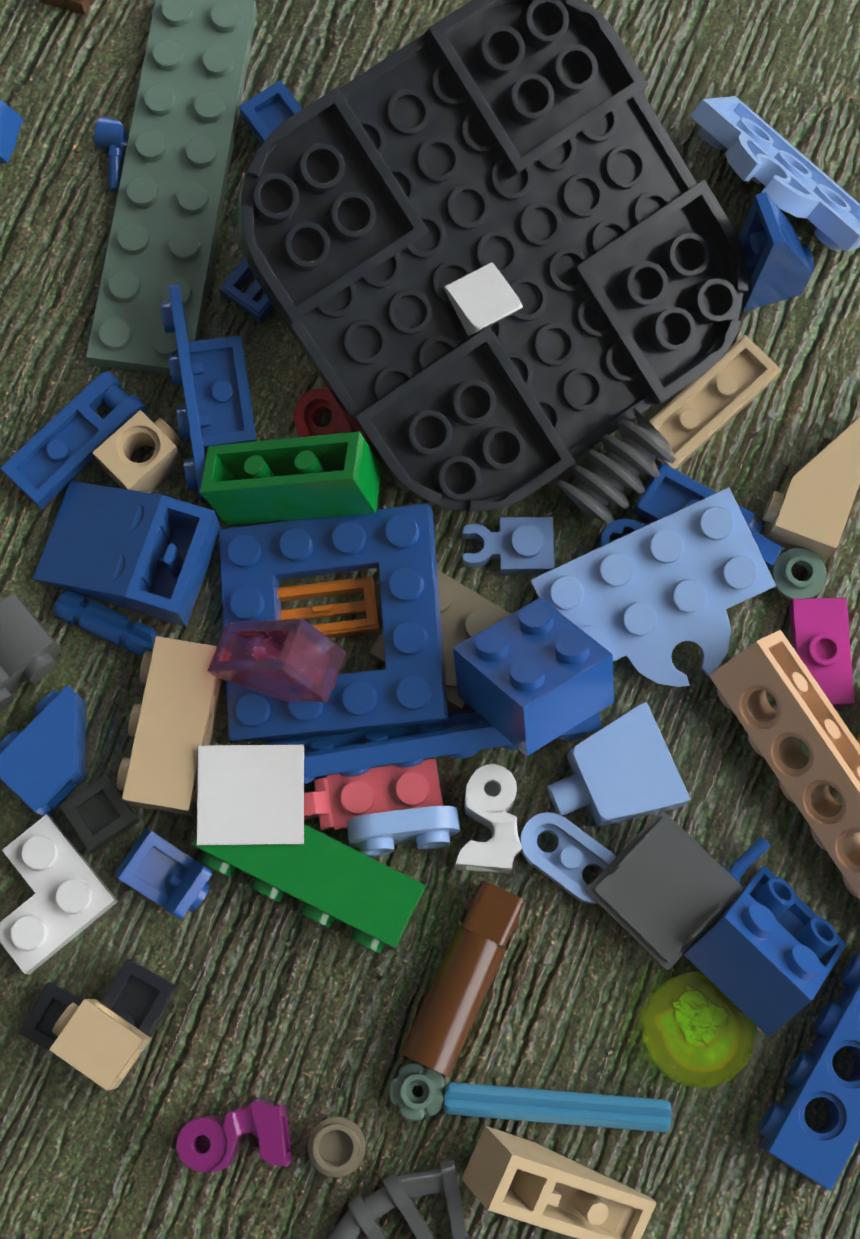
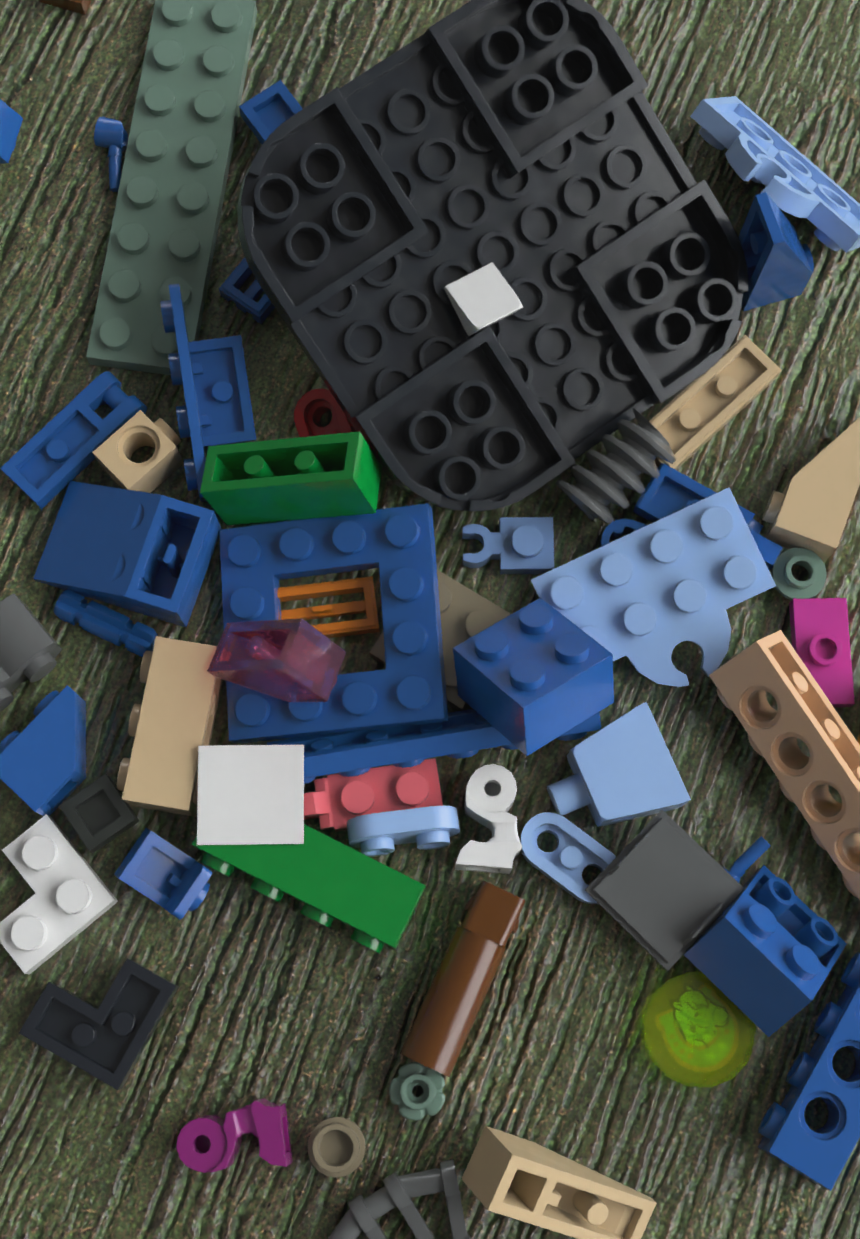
(98, 1042): tan brick -> none
(557, 1107): dark azure axle -> none

